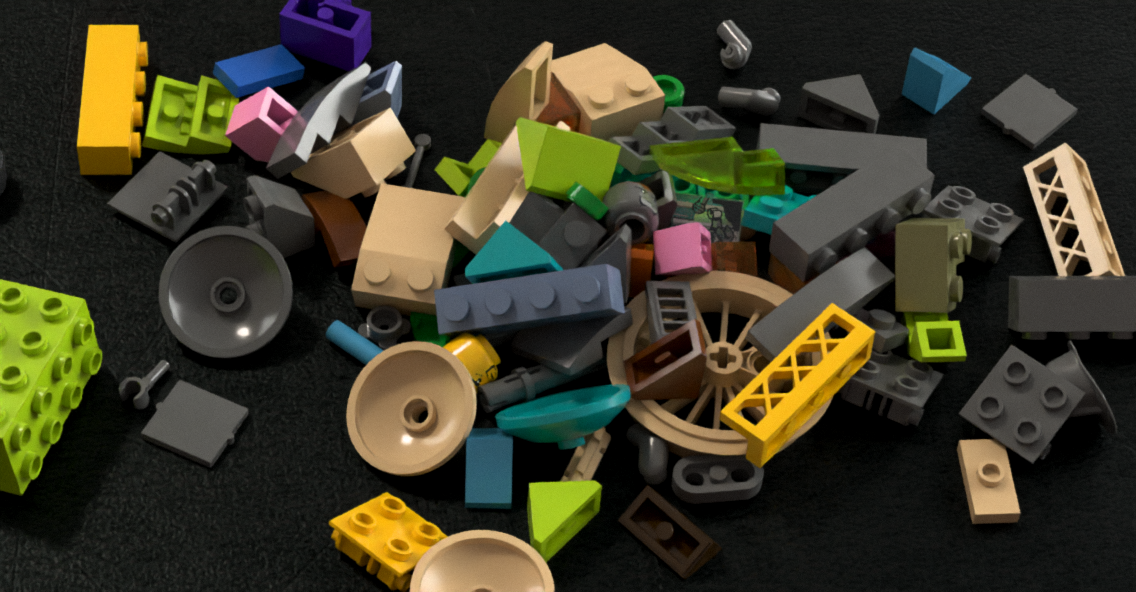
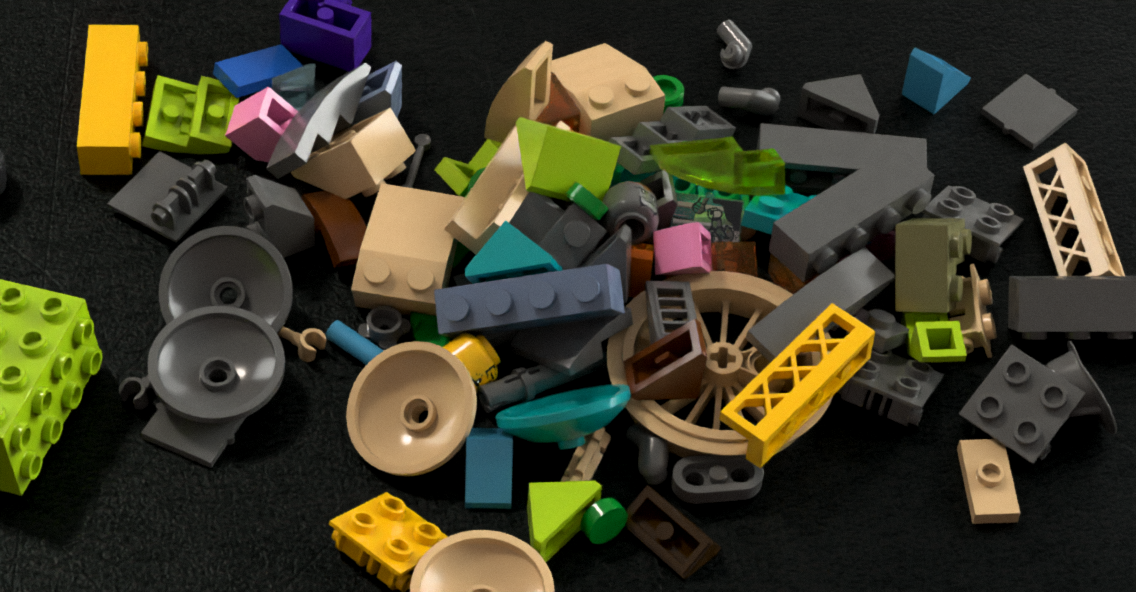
(213, 346): none -> dark grey dish
(296, 85): none -> clear light blue slope
(308, 337): none -> tan hand
(603, 520): none -> green tile
(976, 324): none -> tan hinge

